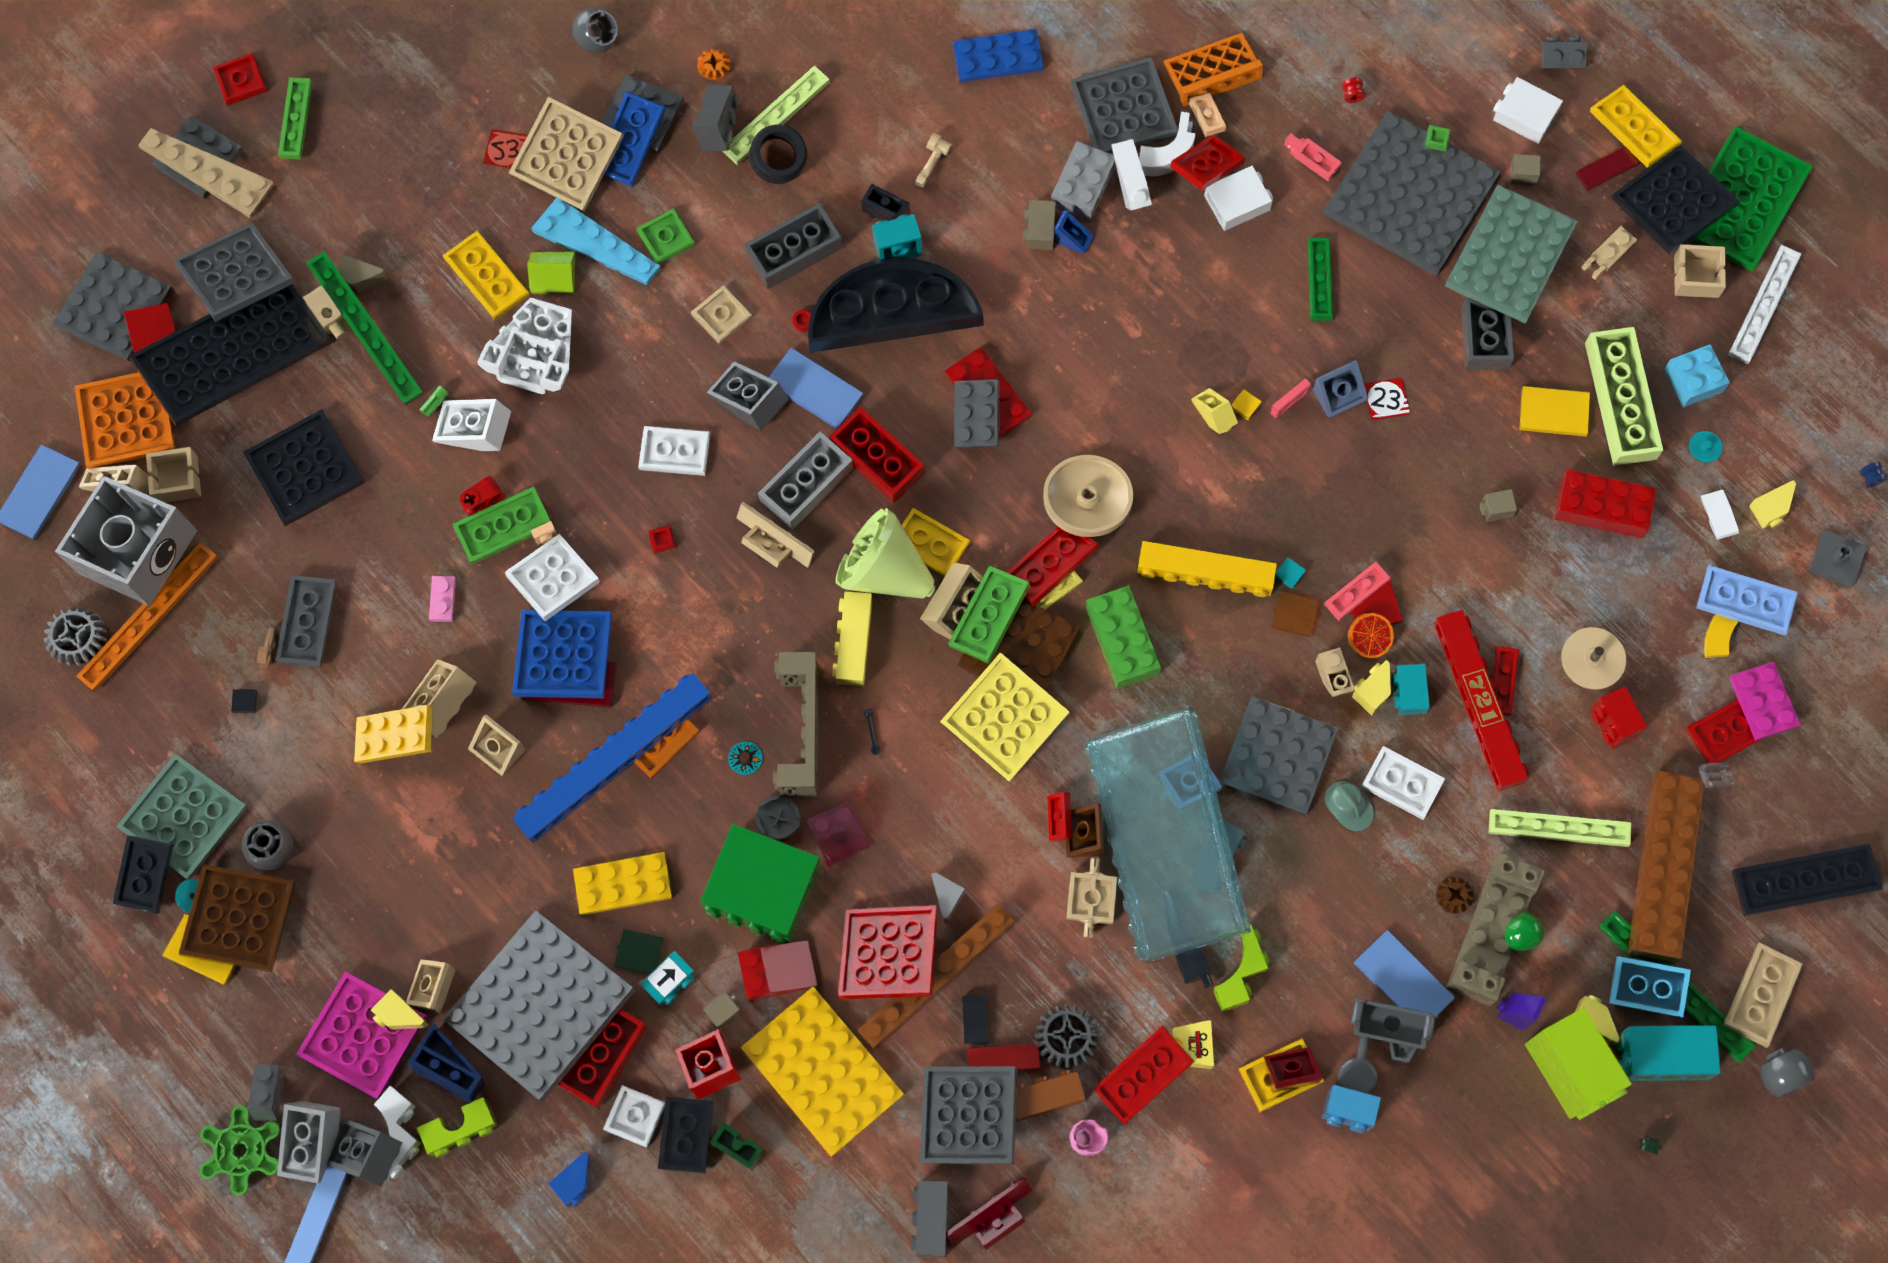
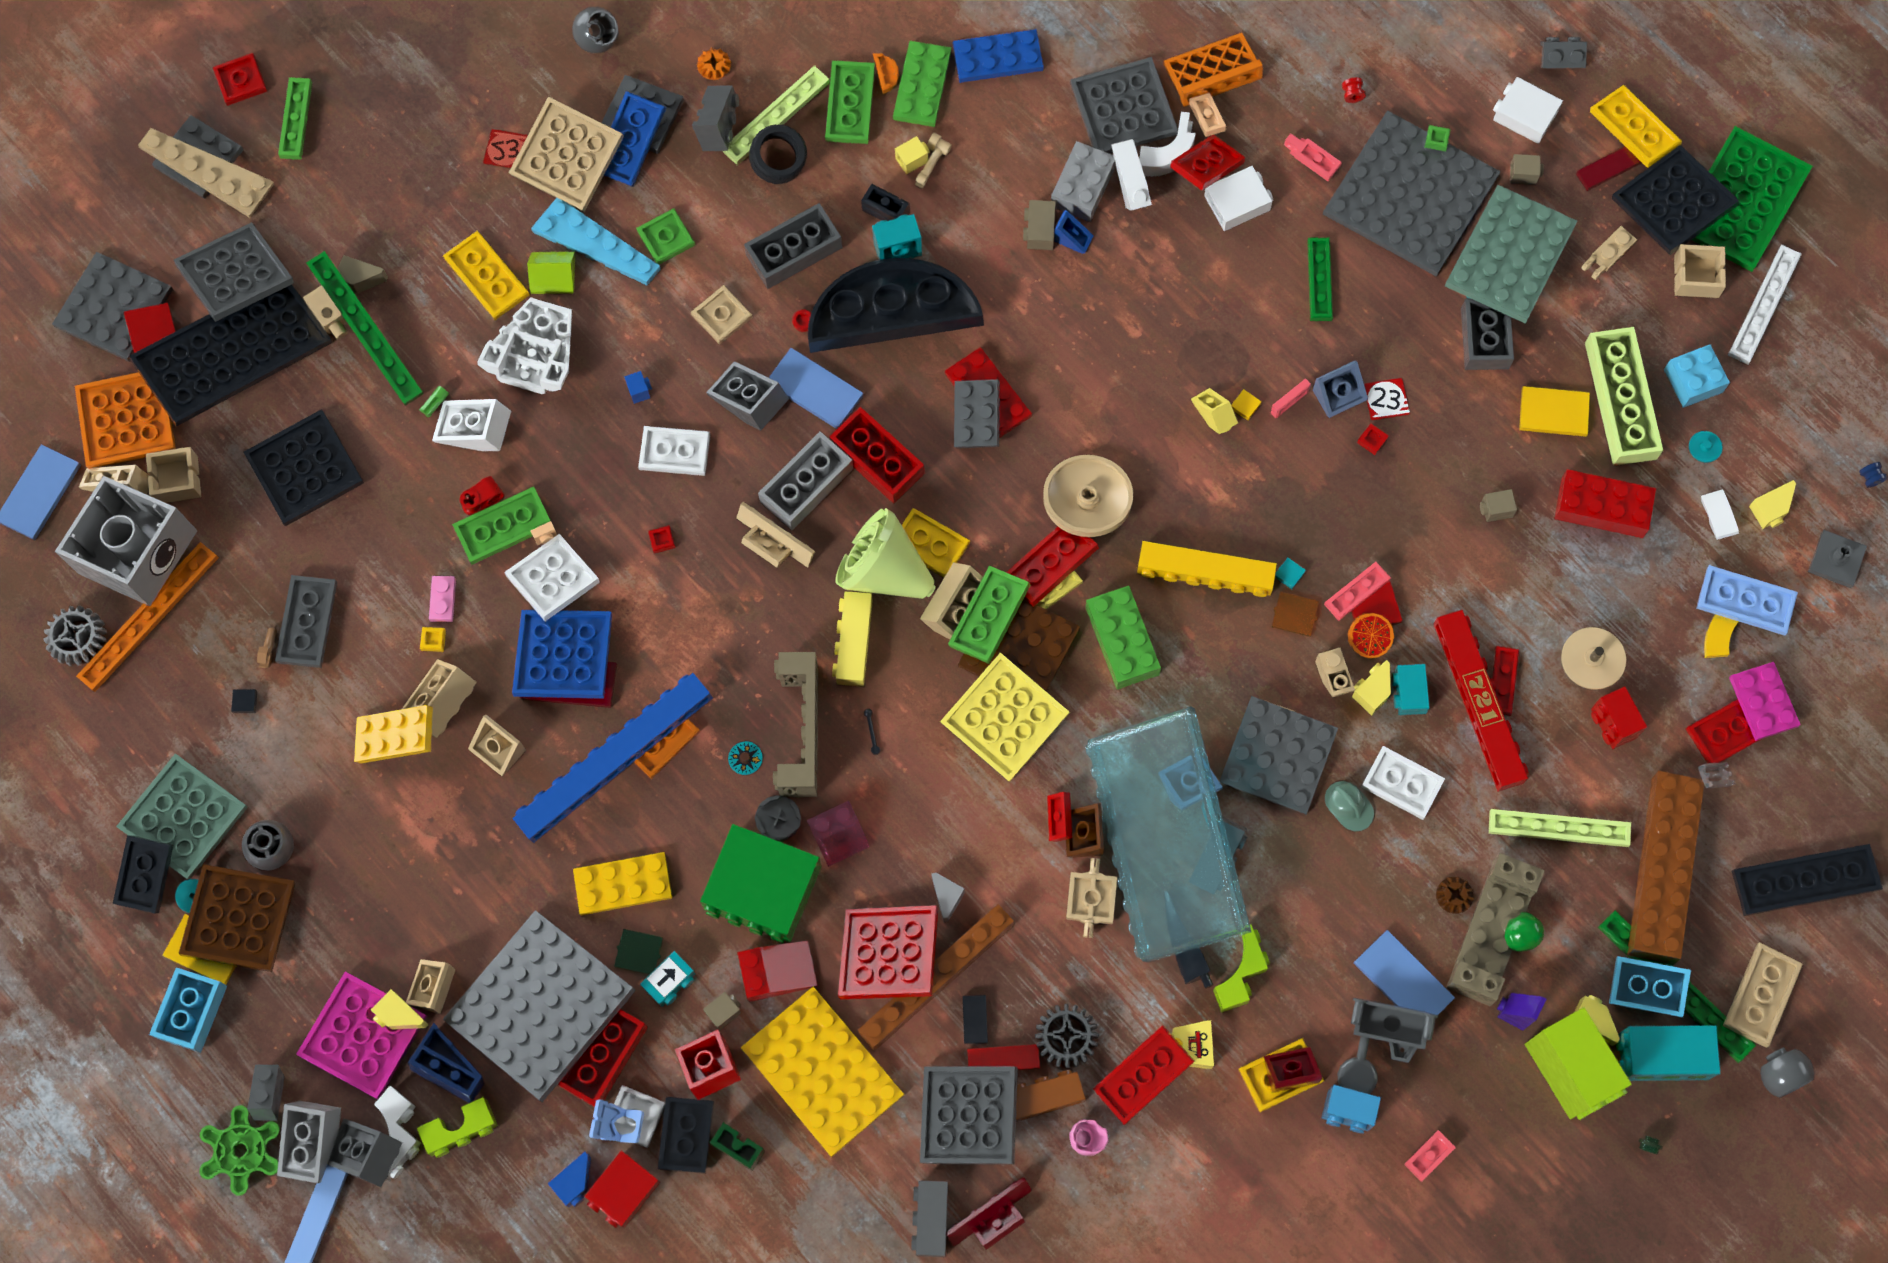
(188, 1010): none -> medium azure brick
(432, 639): none -> yellow tile
(605, 1116): none -> light blue piece
(621, 1190): none -> red brick
(638, 387): none -> blue plate
(850, 102): none -> bright green plate
(887, 71): none -> orange plate
(912, 155): none -> light yellow brick
(922, 83): none -> bright green plate
(1372, 439): none -> red plate
(1429, 1155): none -> coral plate

